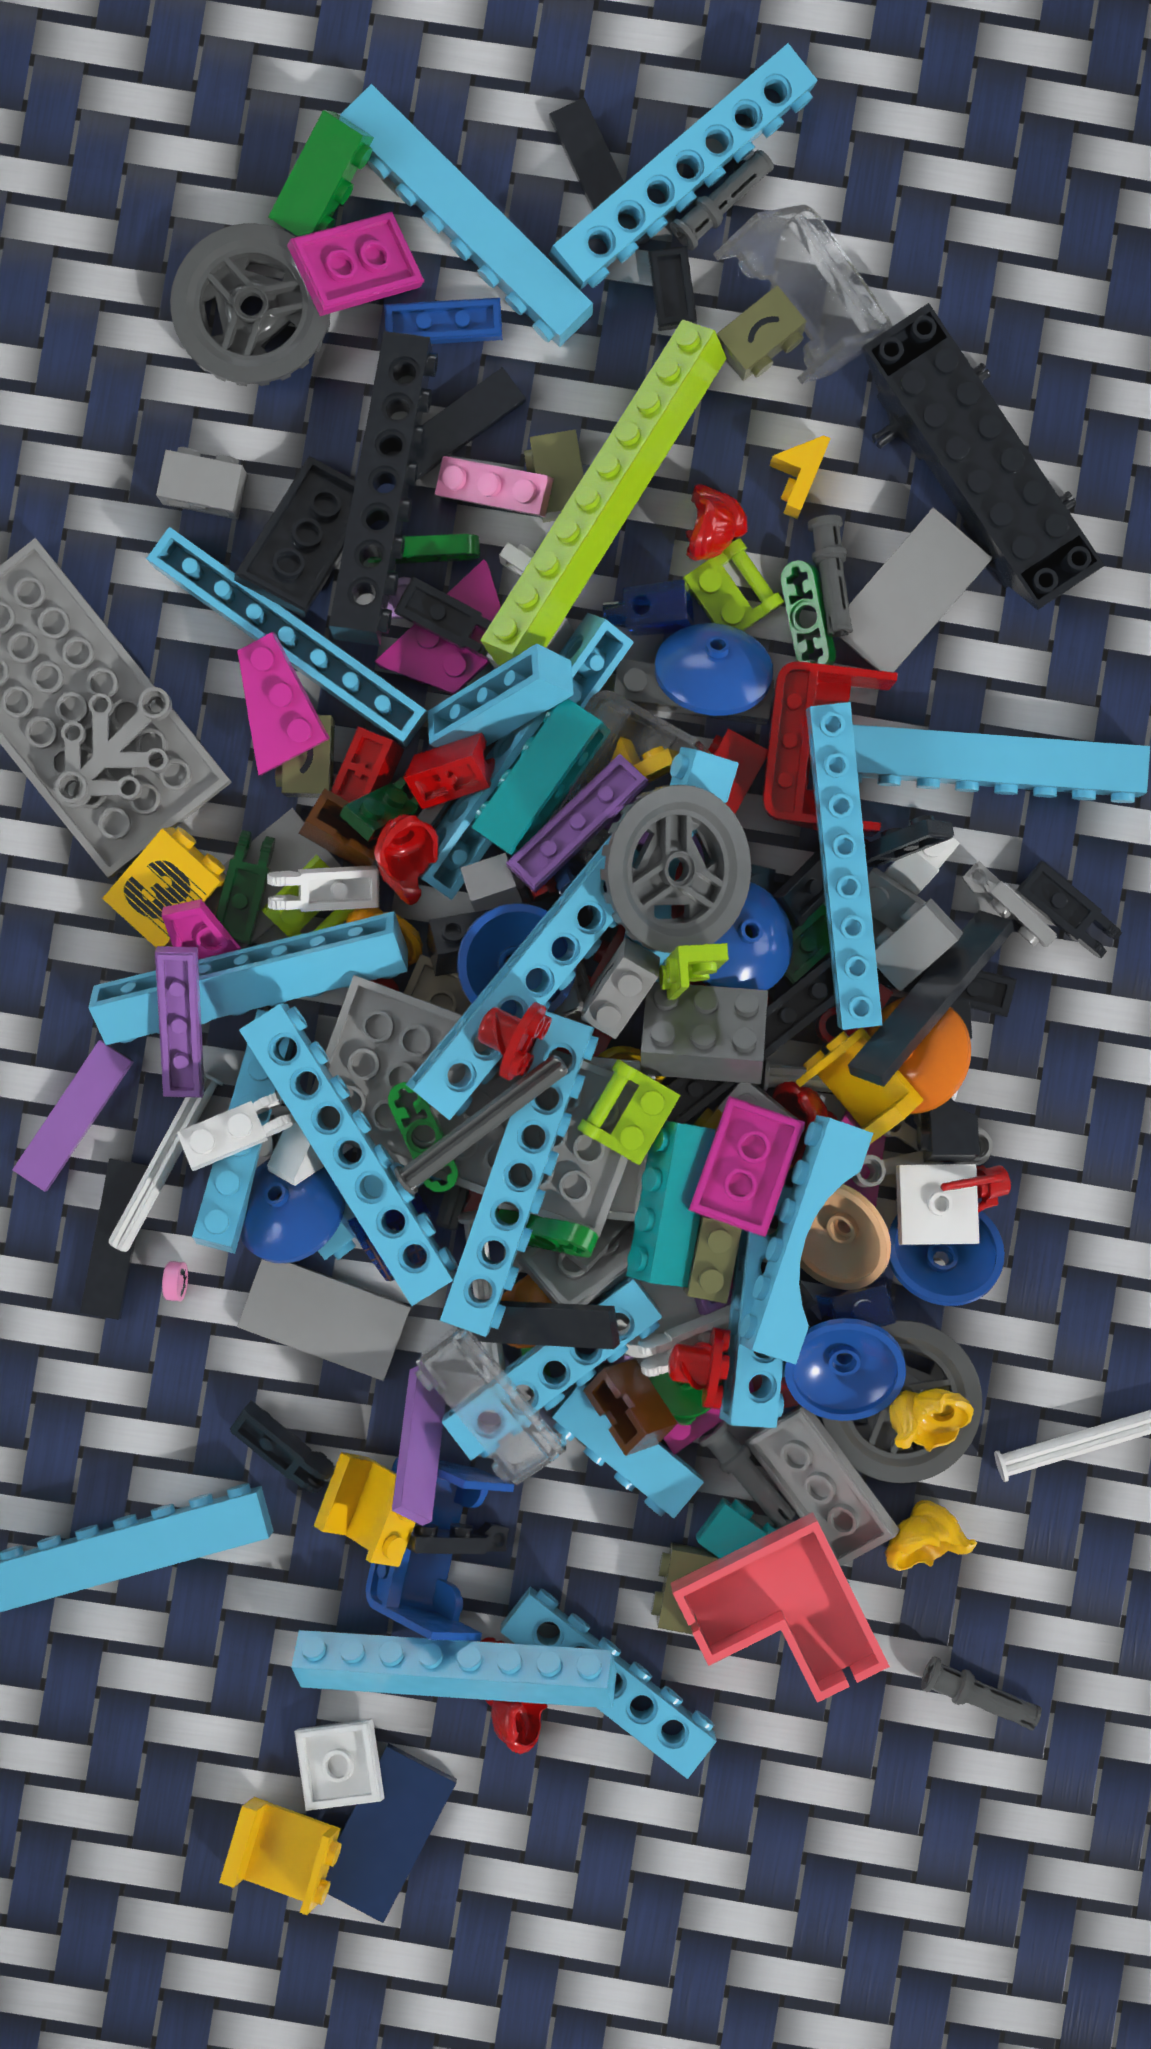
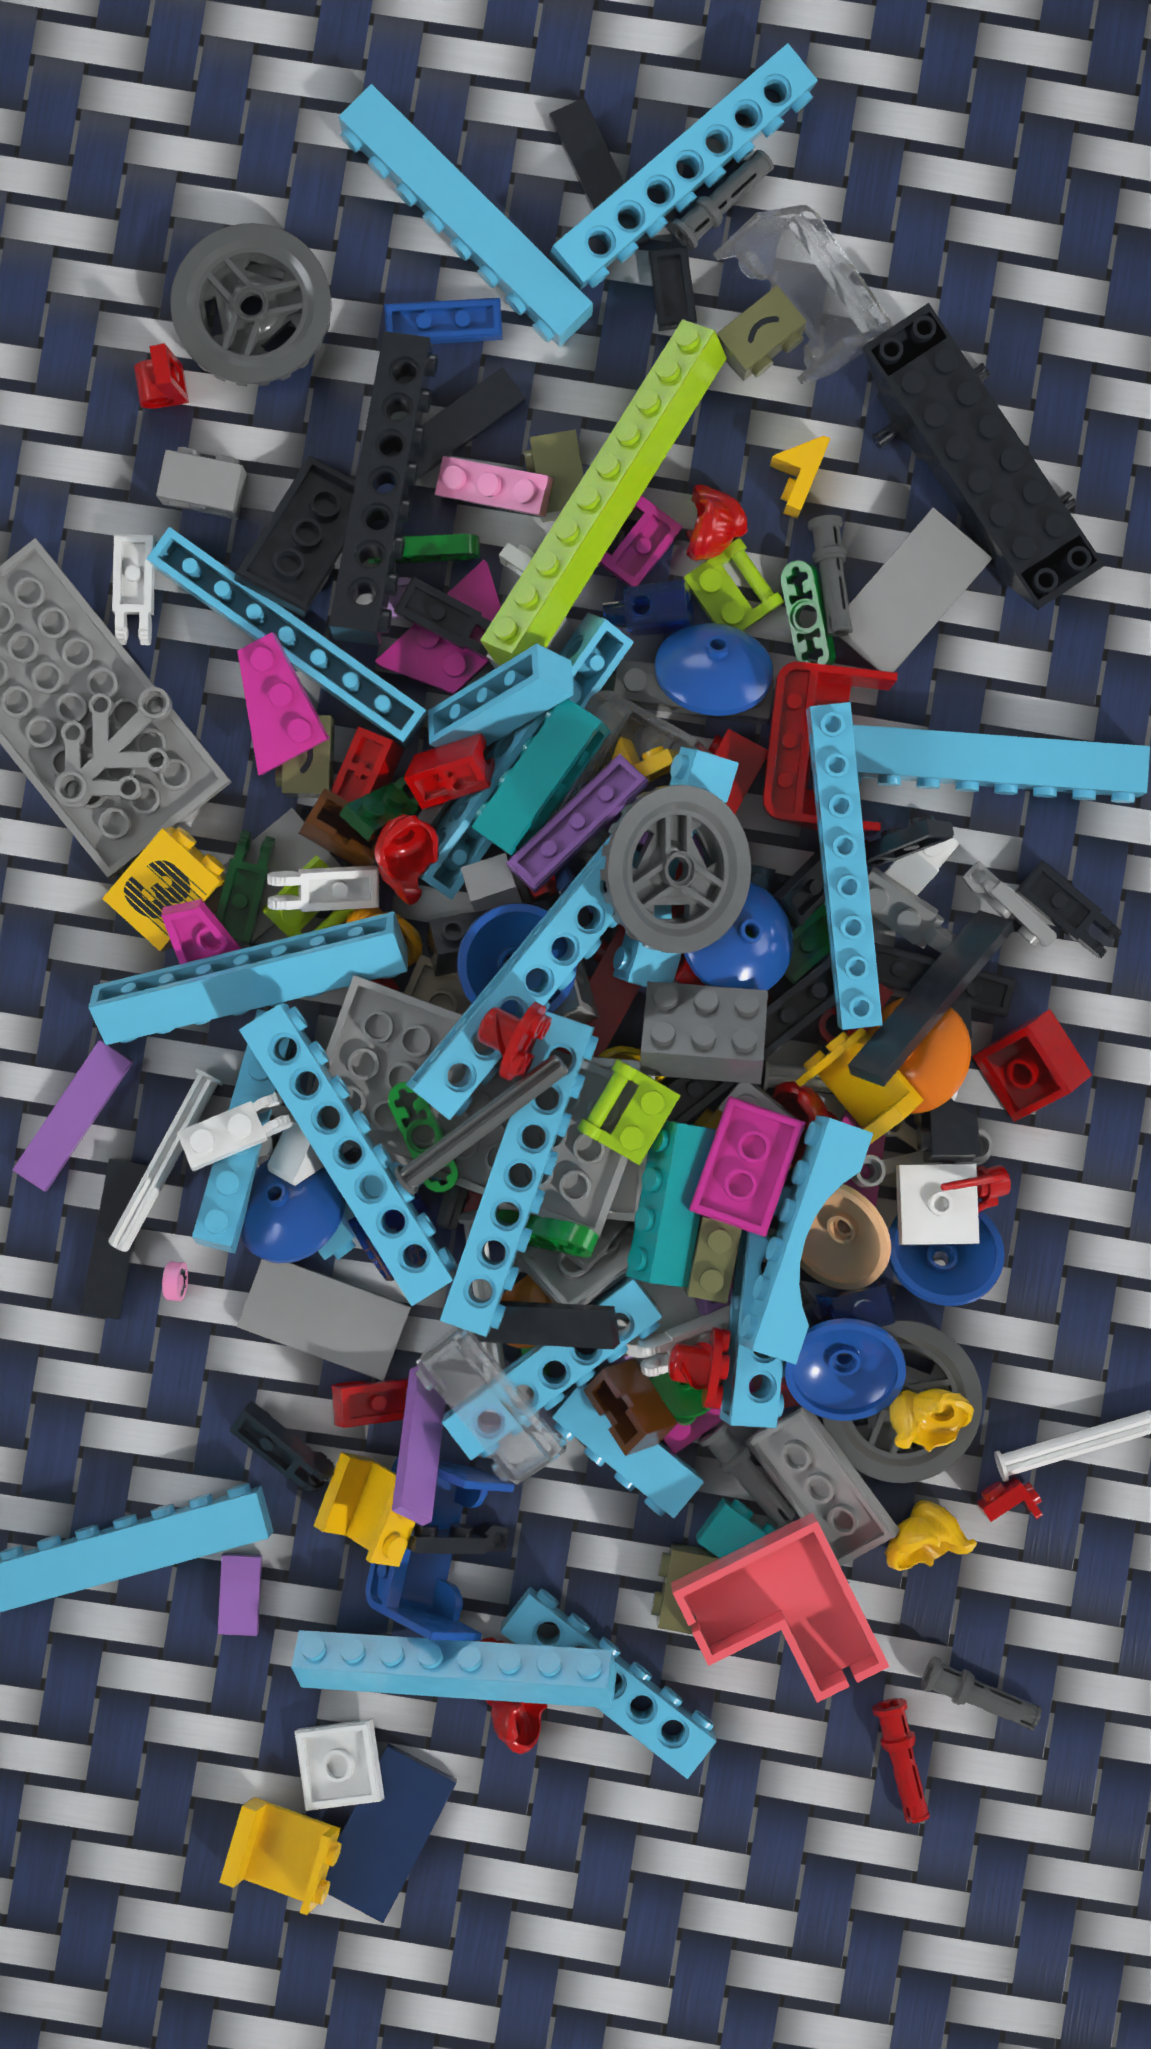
(133, 585): none -> white hinge
(161, 379): none -> red plate
(180, 1021): medium lavender tile -> none
(240, 1594): none -> medium lavender tile
(322, 175): green brick -> none
(355, 263): dark pink tile -> none
(368, 1402): none -> red plate
(620, 988): light grey brick -> none
(642, 545): none -> dark pink plate
(690, 964): lime bracket -> none
(899, 1743): none -> red pin
(915, 943): light grey brick -> none
(1002, 1497): none -> red bracket
(1032, 1065): none -> red slope

